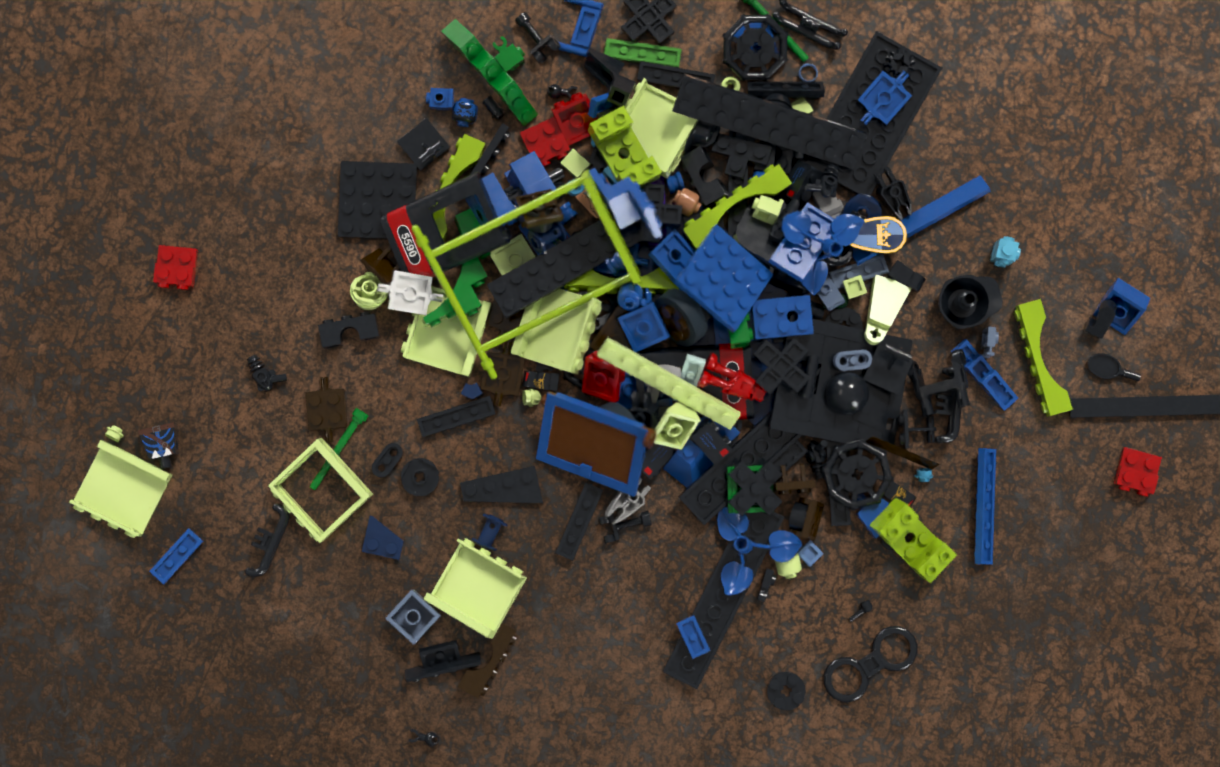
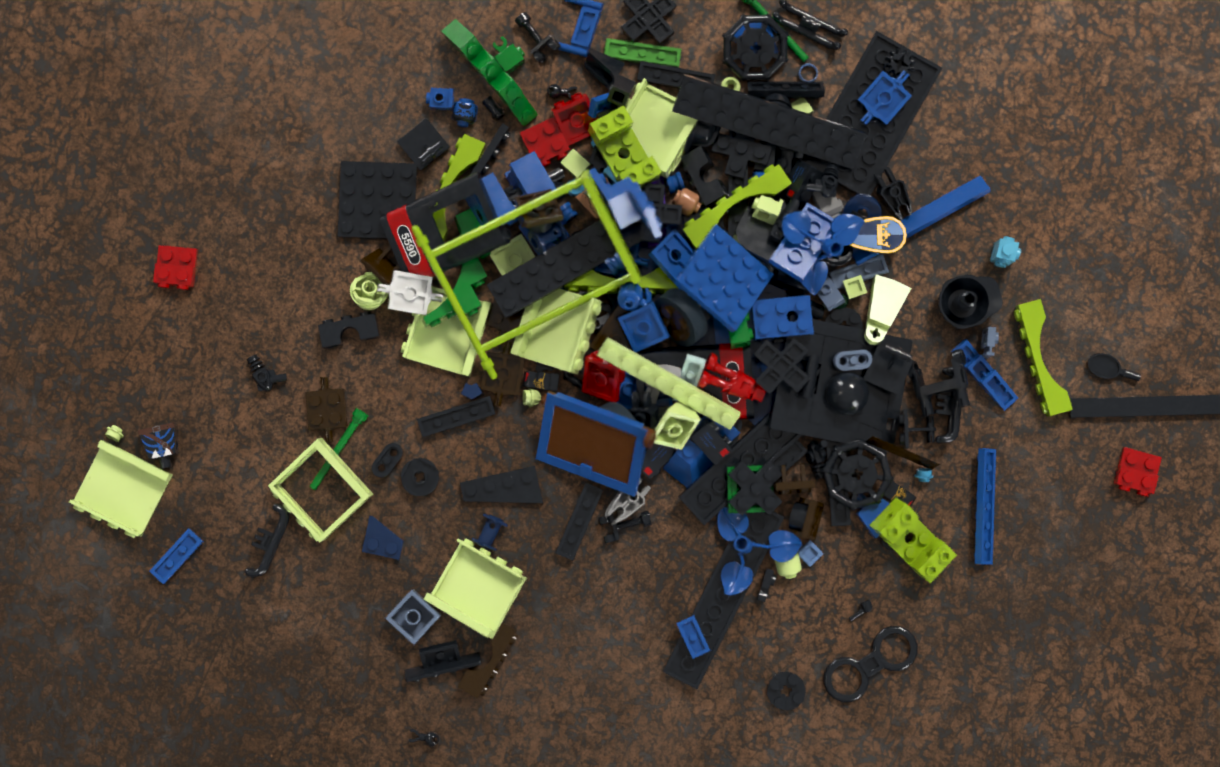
(906, 276): black leg -> none
(1103, 320): black leg -> none
(1129, 303): blue slope -> none

